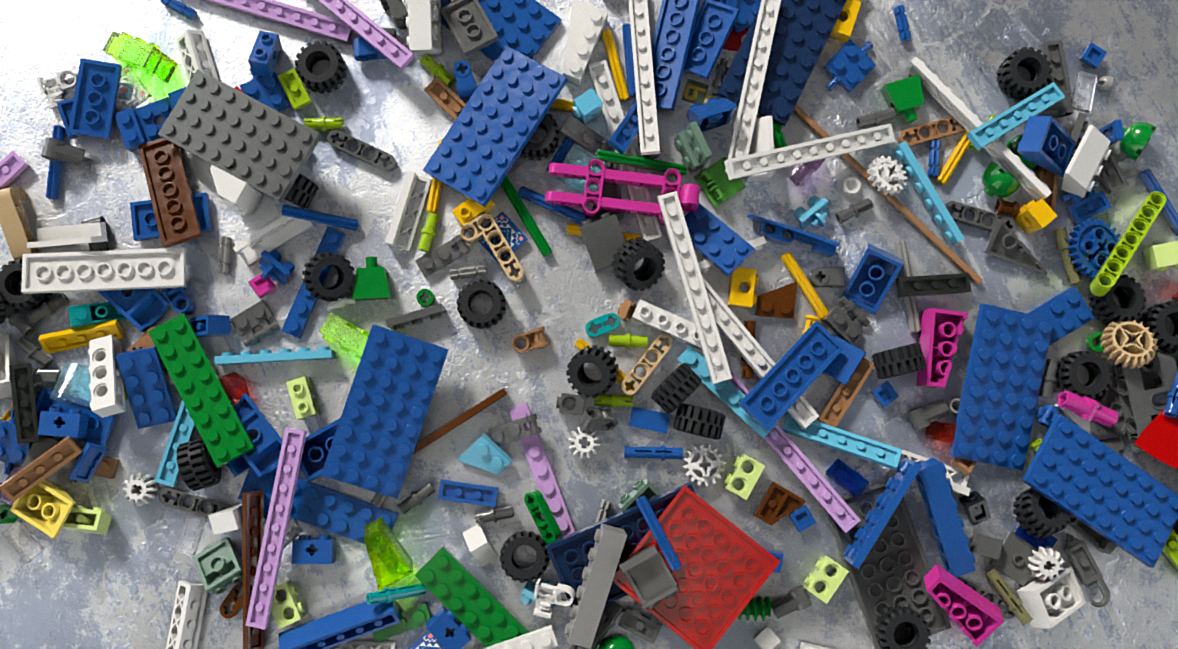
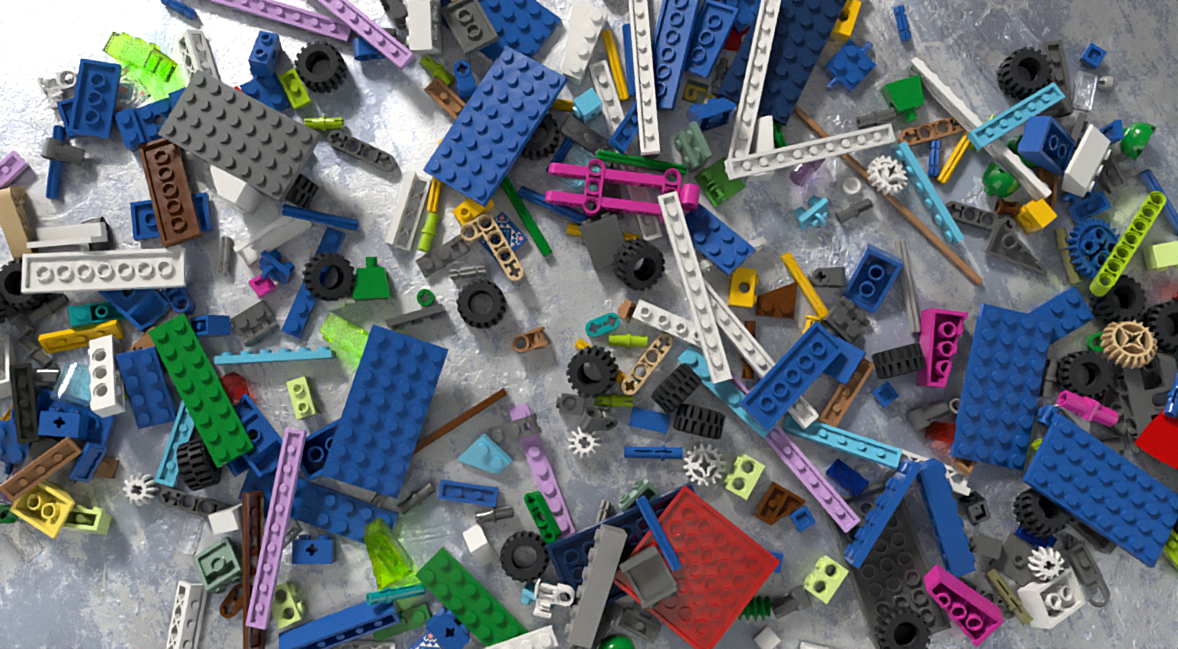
(820, 244): blue panel -> none
(933, 285): pearl dark grey plate -> none

